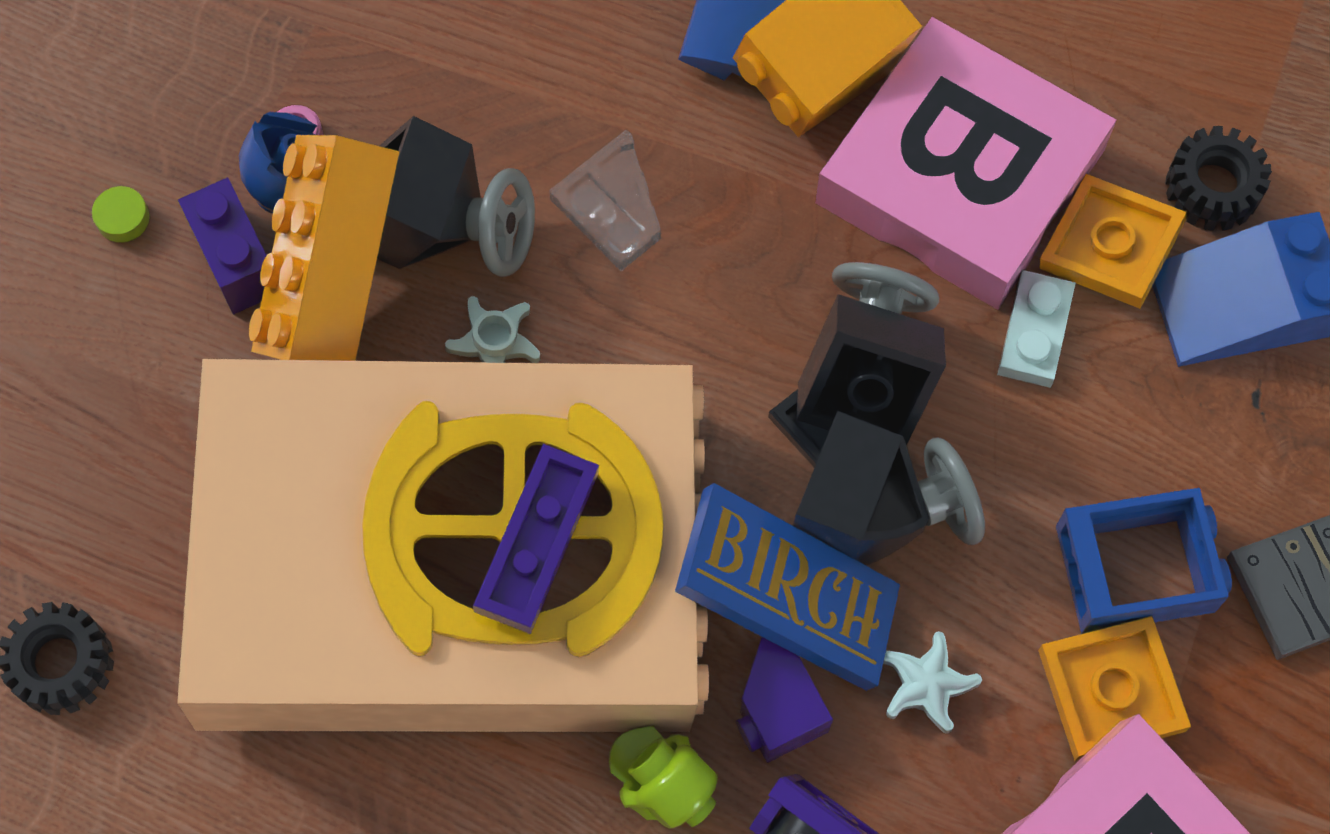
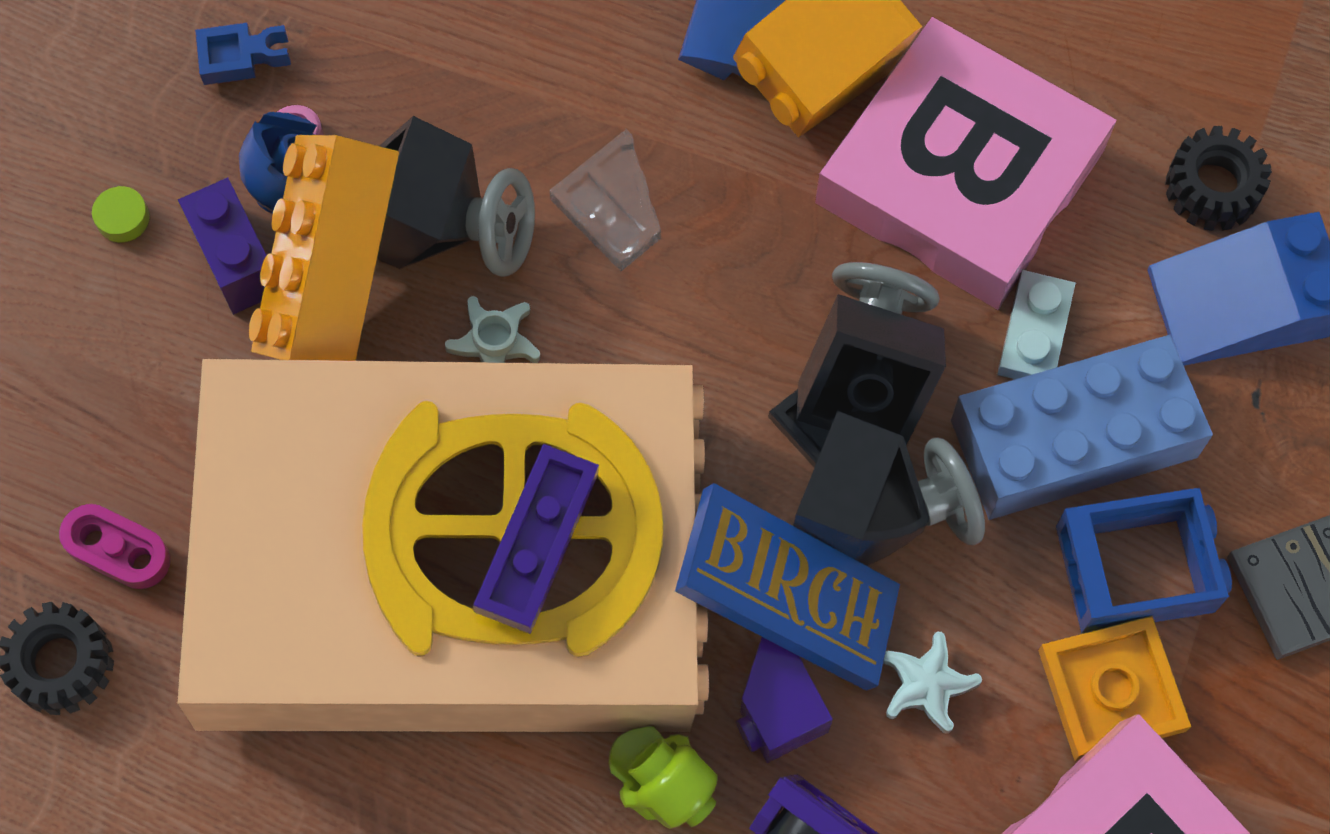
(118, 547): none -> dark pink plate
(231, 52): none -> blue plate
(1080, 426): none -> medium blue brick
(1112, 240): light orange plate -> none

